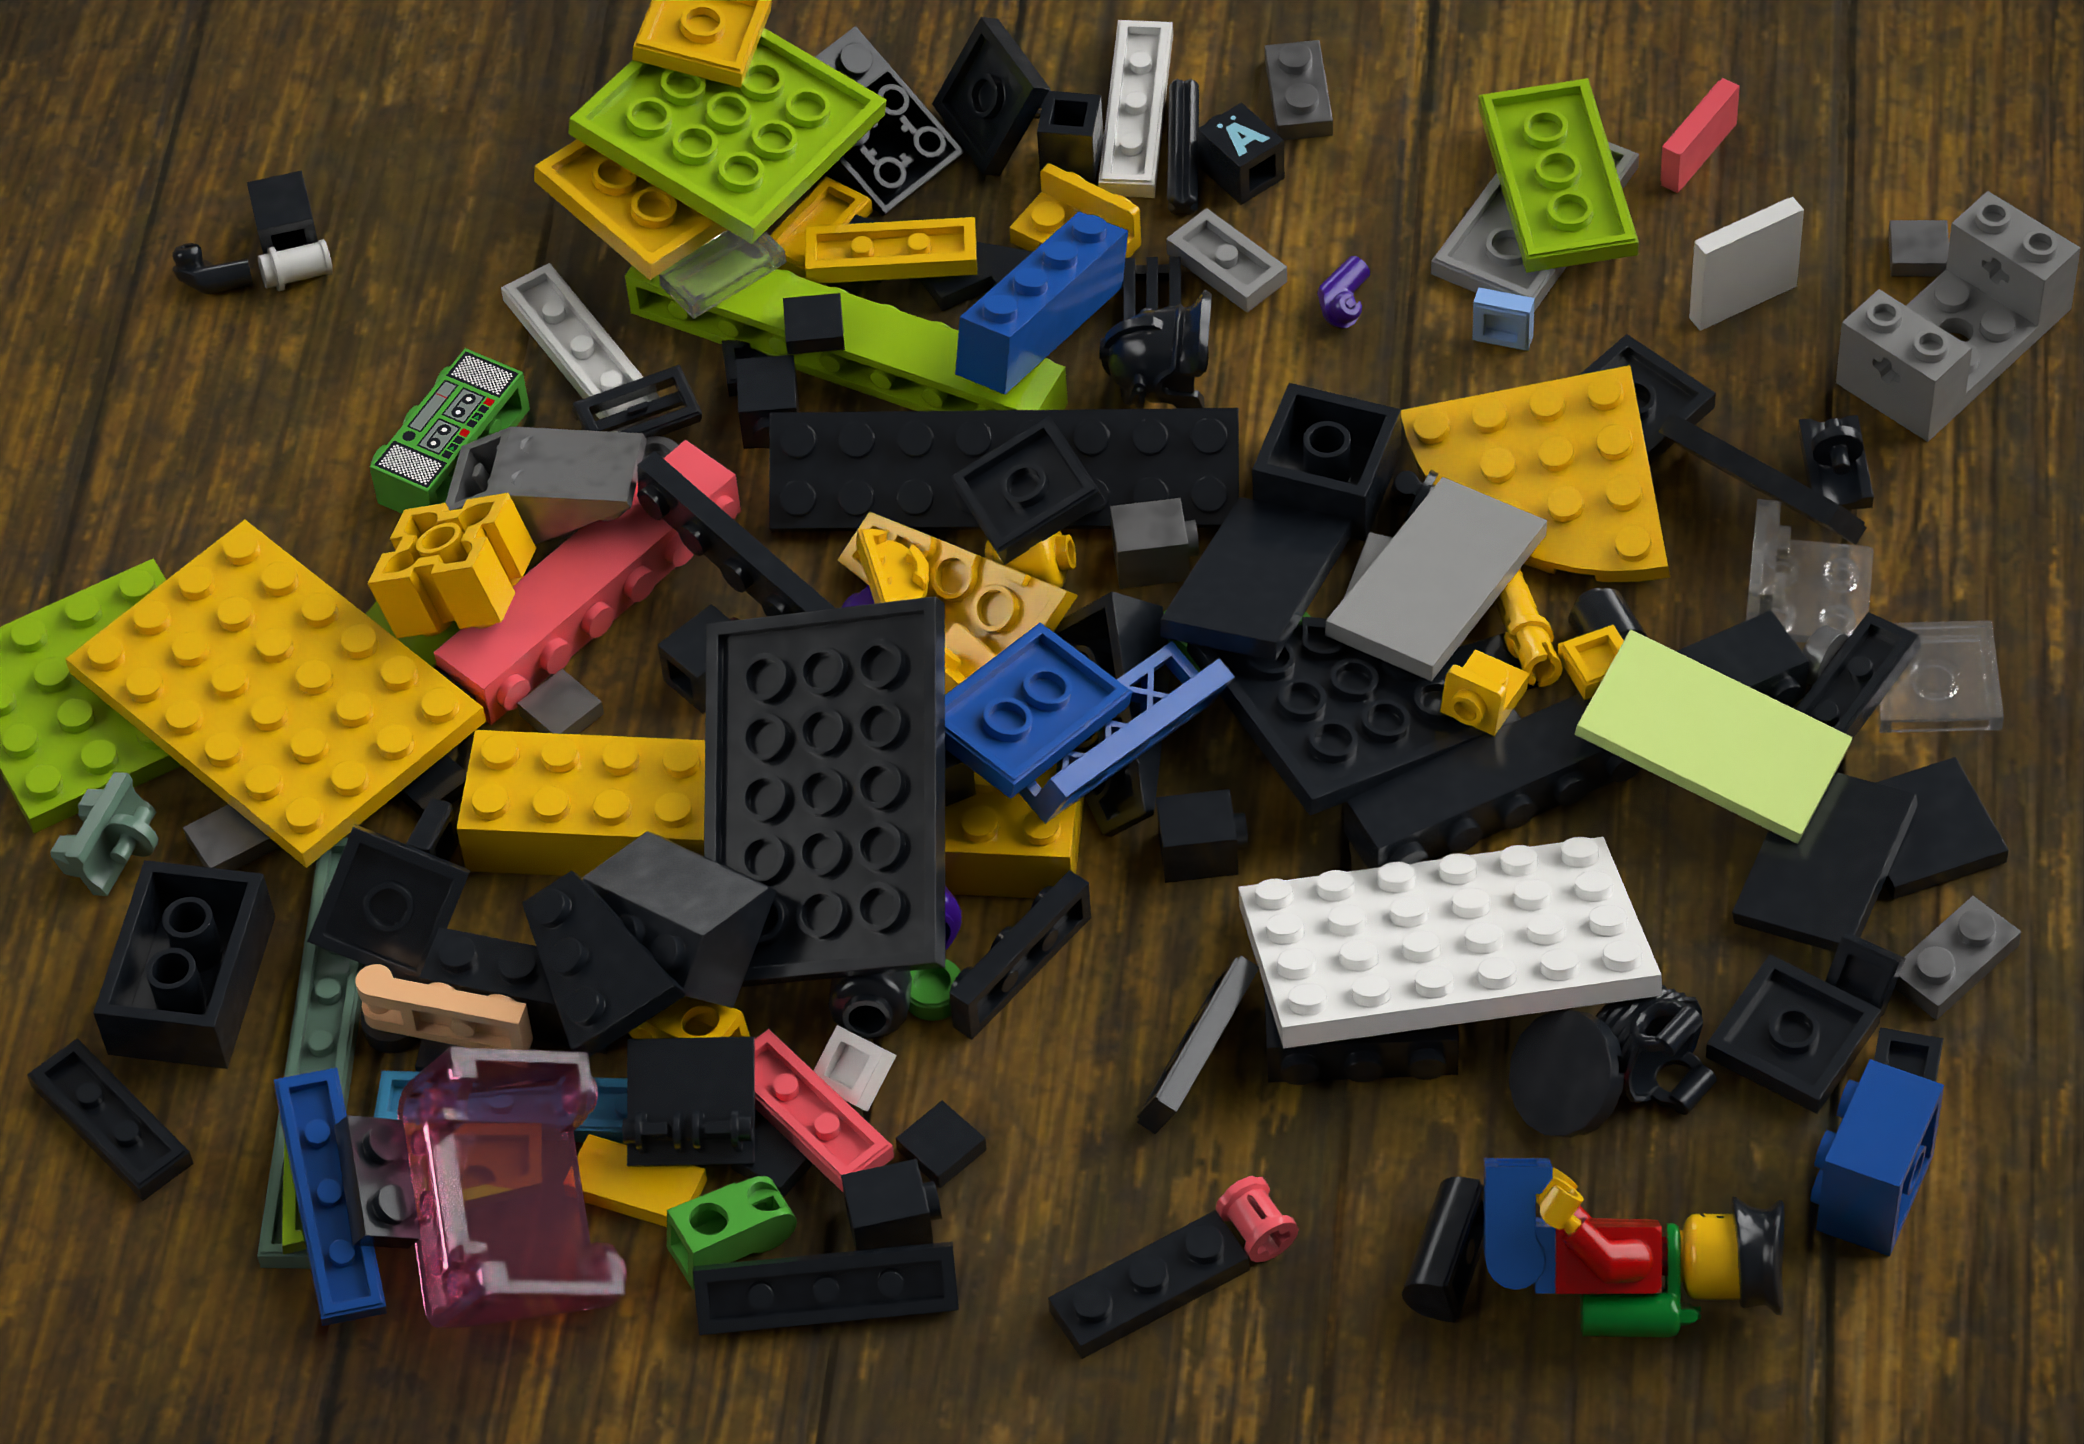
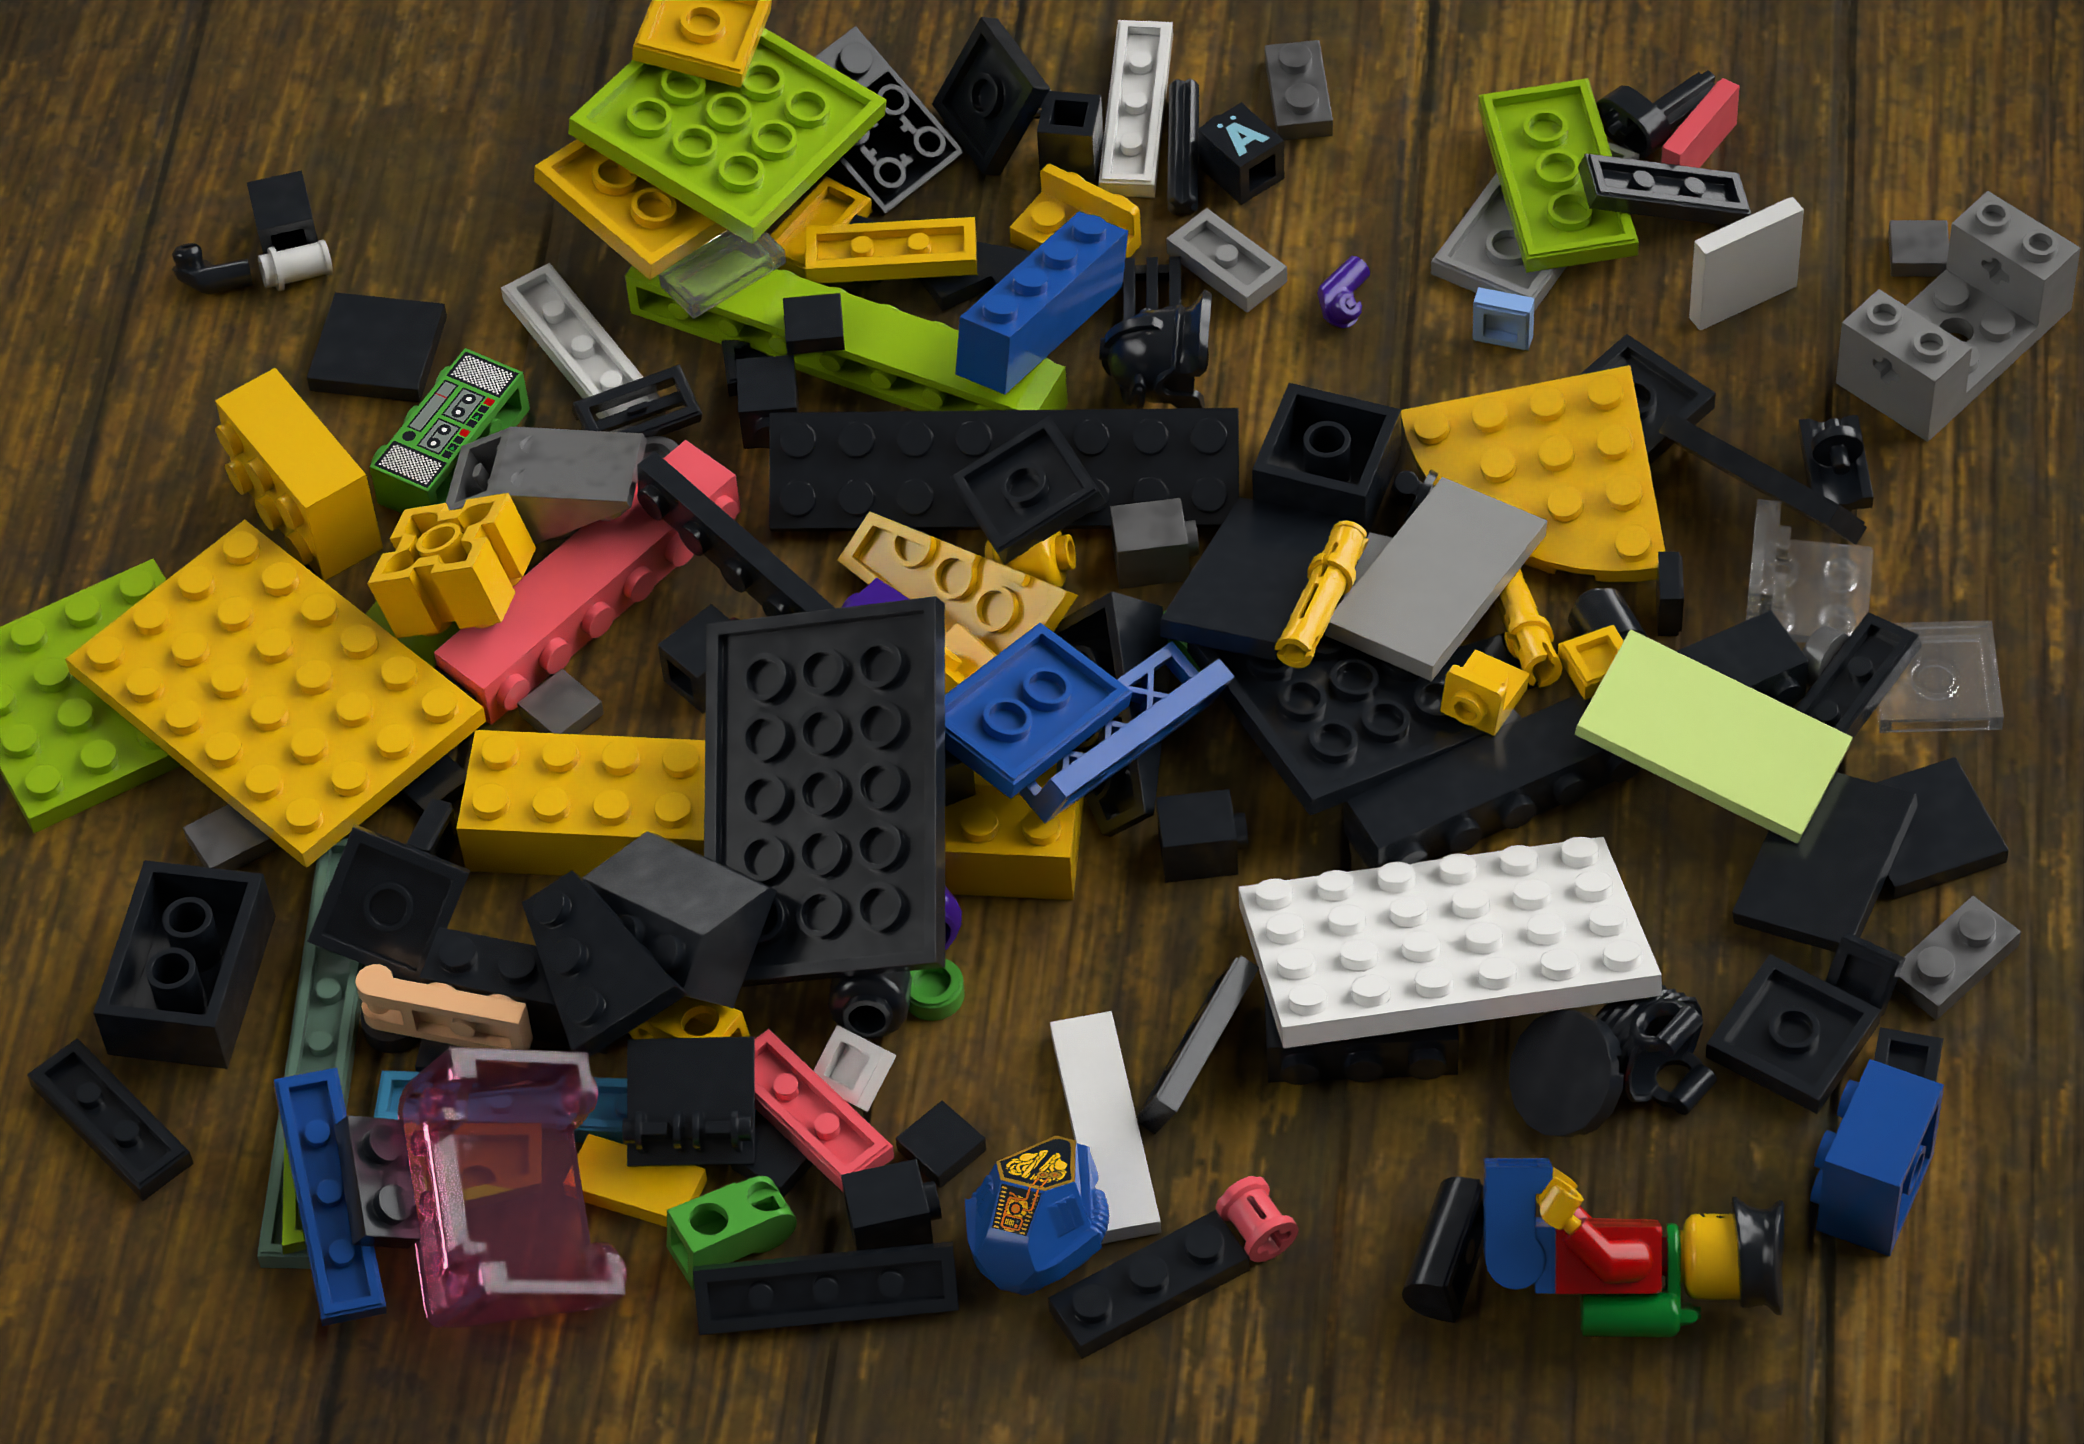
(111, 832): sand green hips -> none
(297, 475): none -> yellow brick
(377, 347): none -> black tile
(892, 568): yellow tile -> none
(1019, 954): black plate -> none
(1037, 1216): none -> blue helmet
(1106, 1121): none -> white tile
(1330, 577): none -> yellow pin
(1644, 125): none -> black piece
(1663, 190): none -> black tile
(1669, 594): none -> black tile

